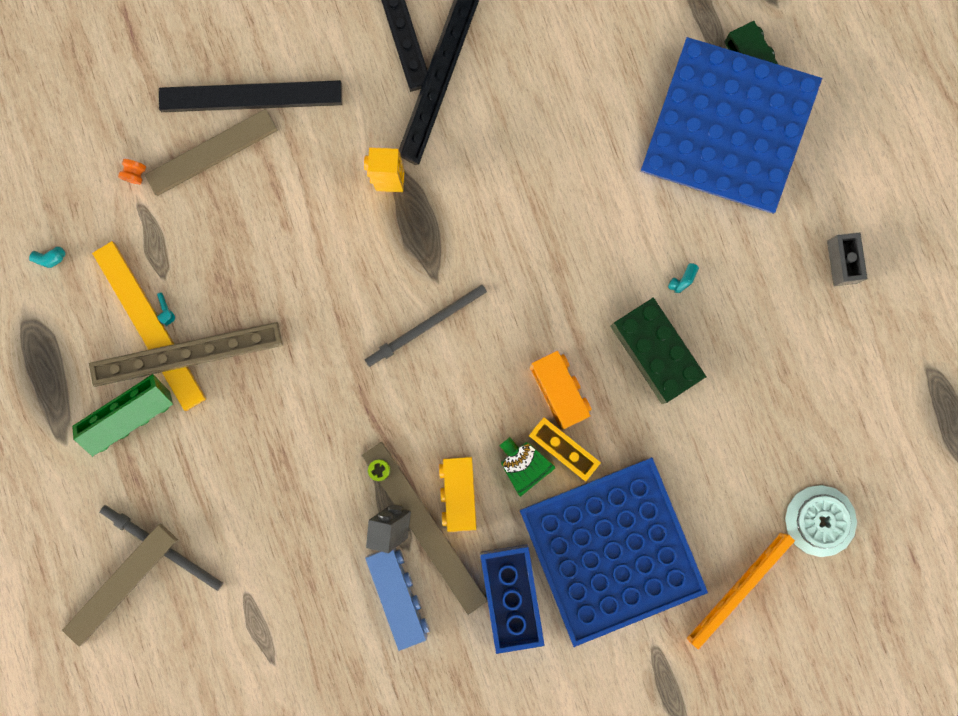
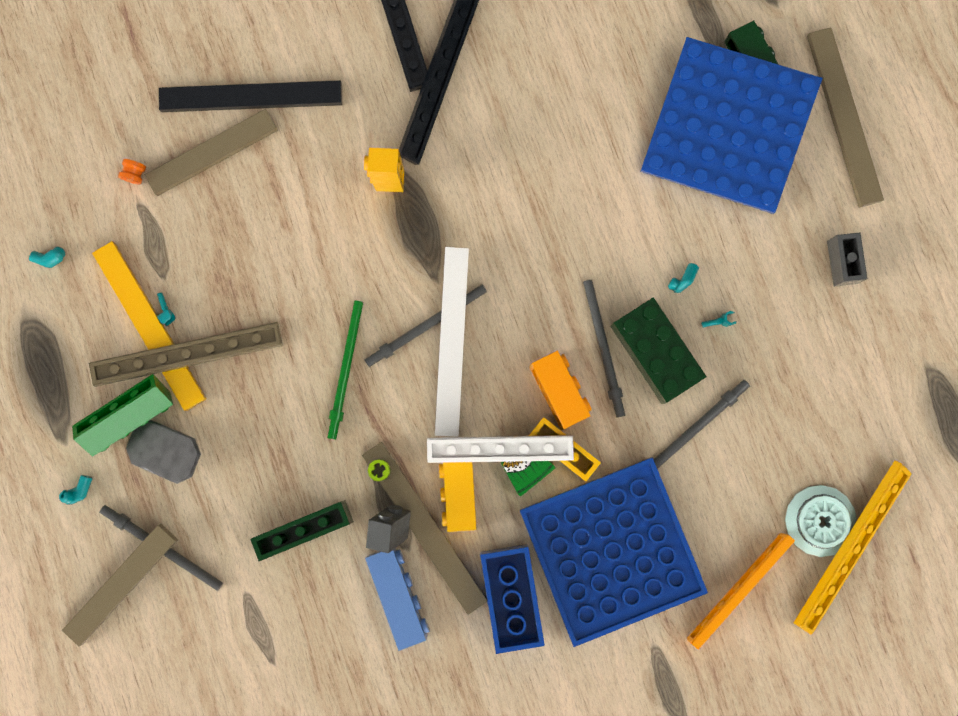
(78, 493): none -> teal arm
(163, 451): none -> flat silver shield
(301, 530): none -> dark green brick
(336, 415): none -> green bar
(451, 342): none -> white tile
(500, 448): none -> white tile
(614, 392): none -> dark grey bar
(719, 321): none -> teal hand
(728, 399): none -> dark grey bar
(845, 117): none -> dark tan tile
(852, 547): none -> yellow tile

